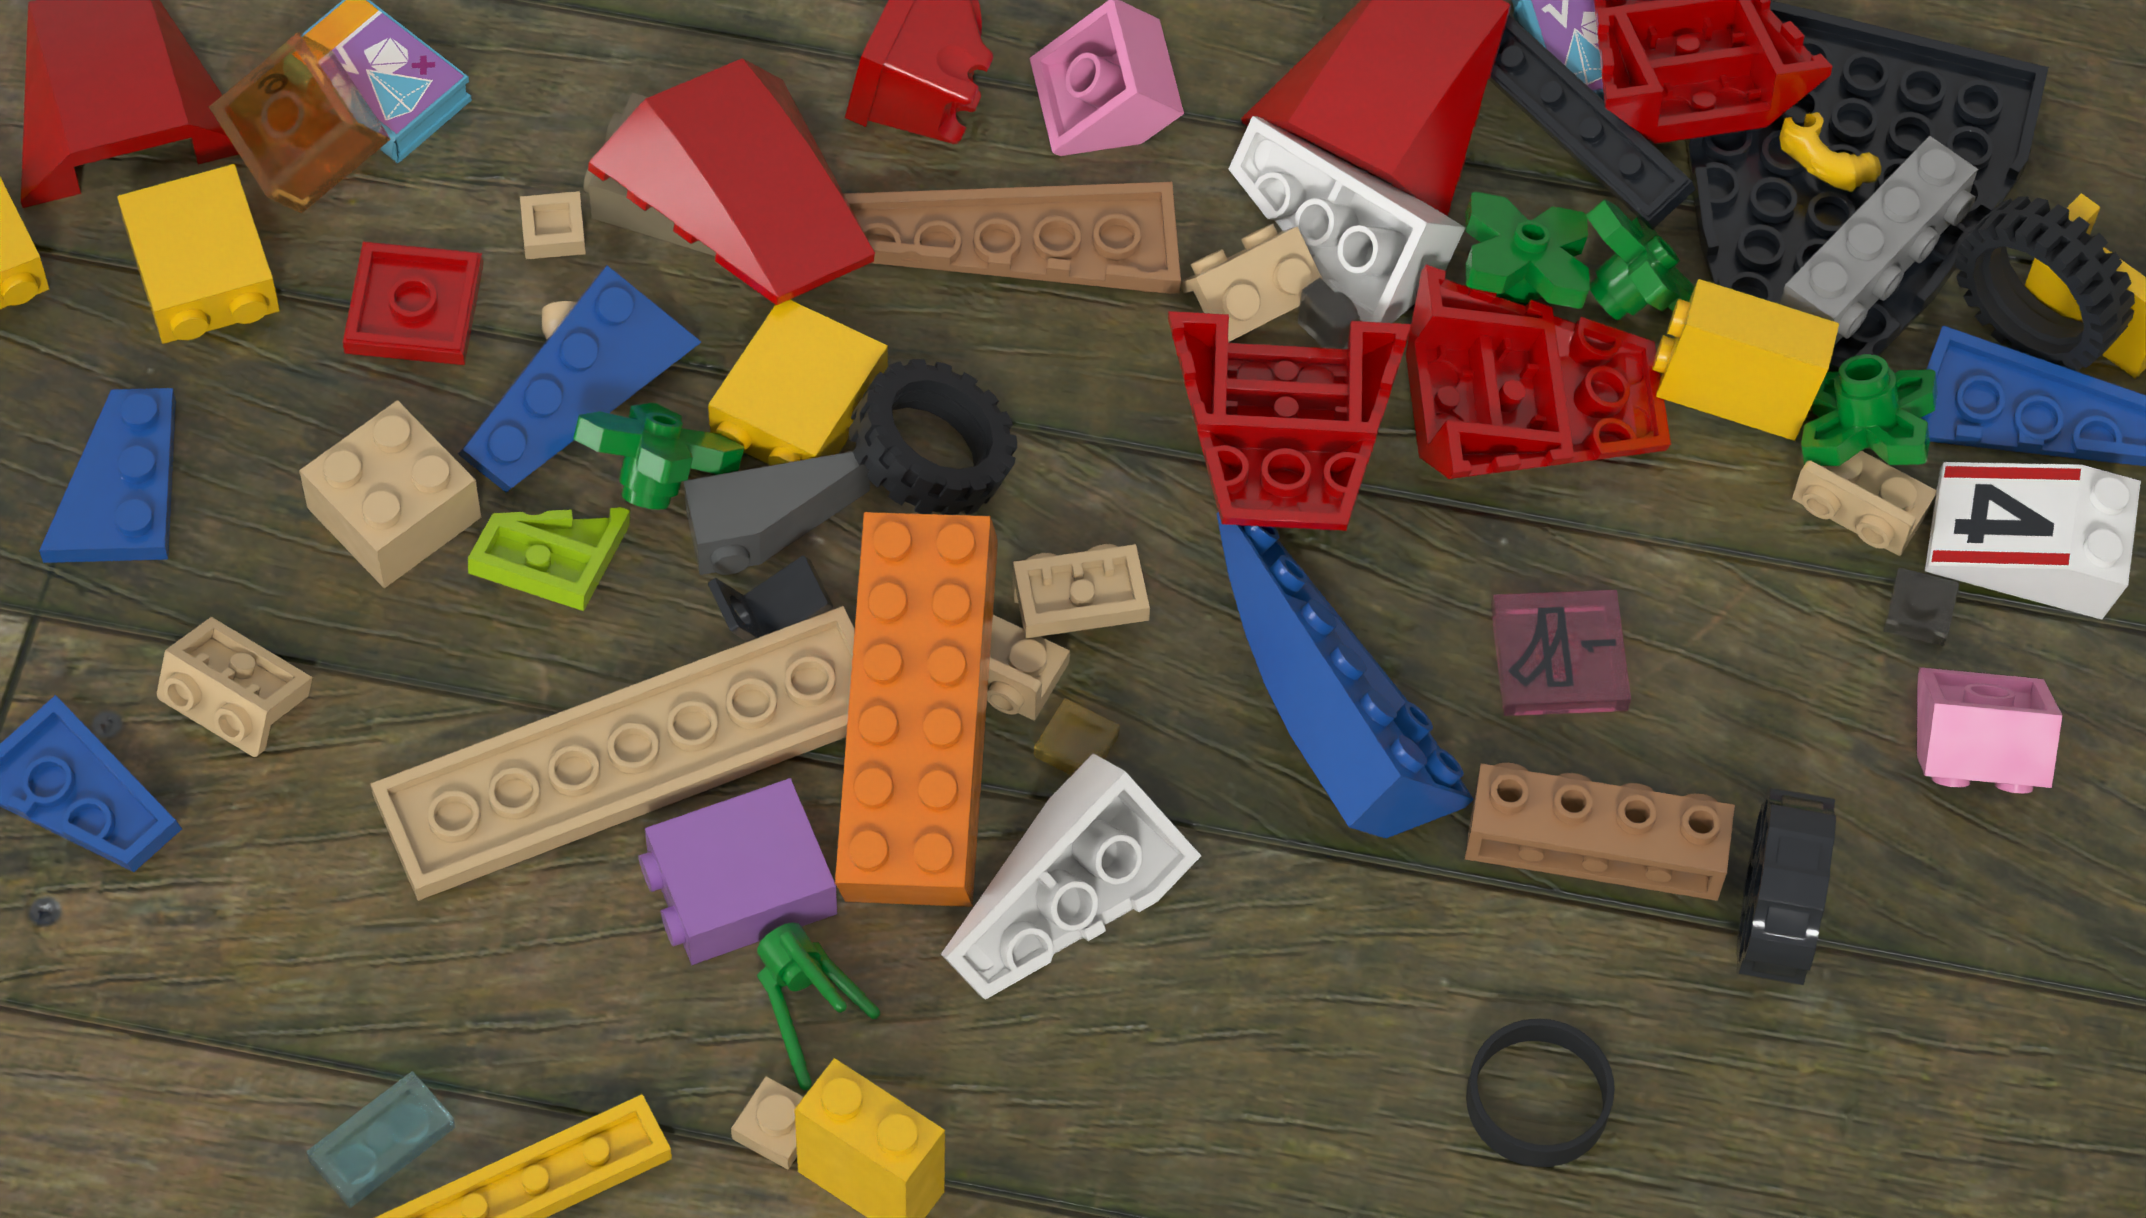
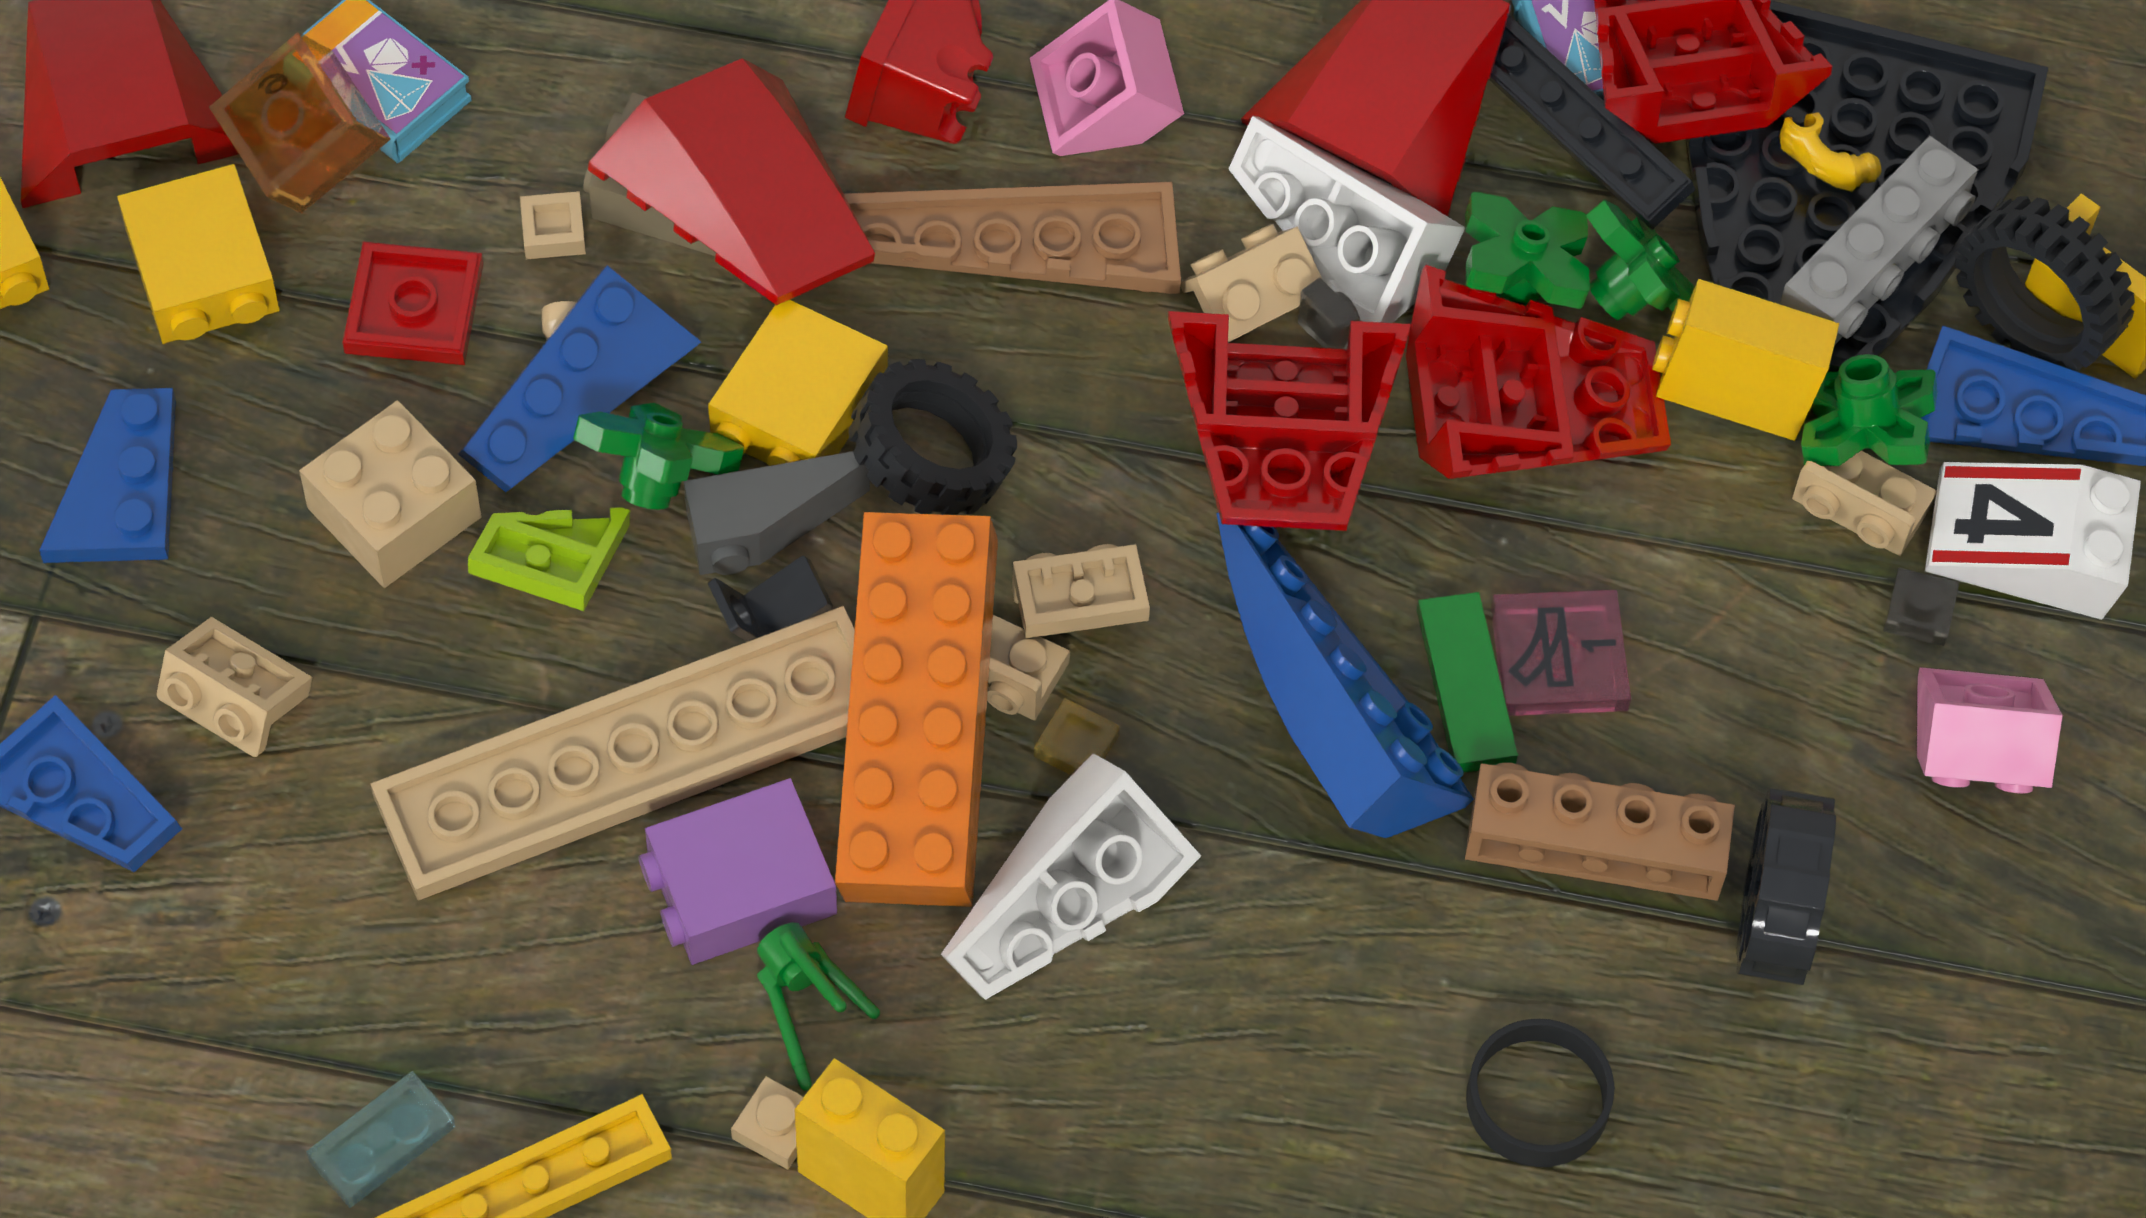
(1466, 681): none -> green tile

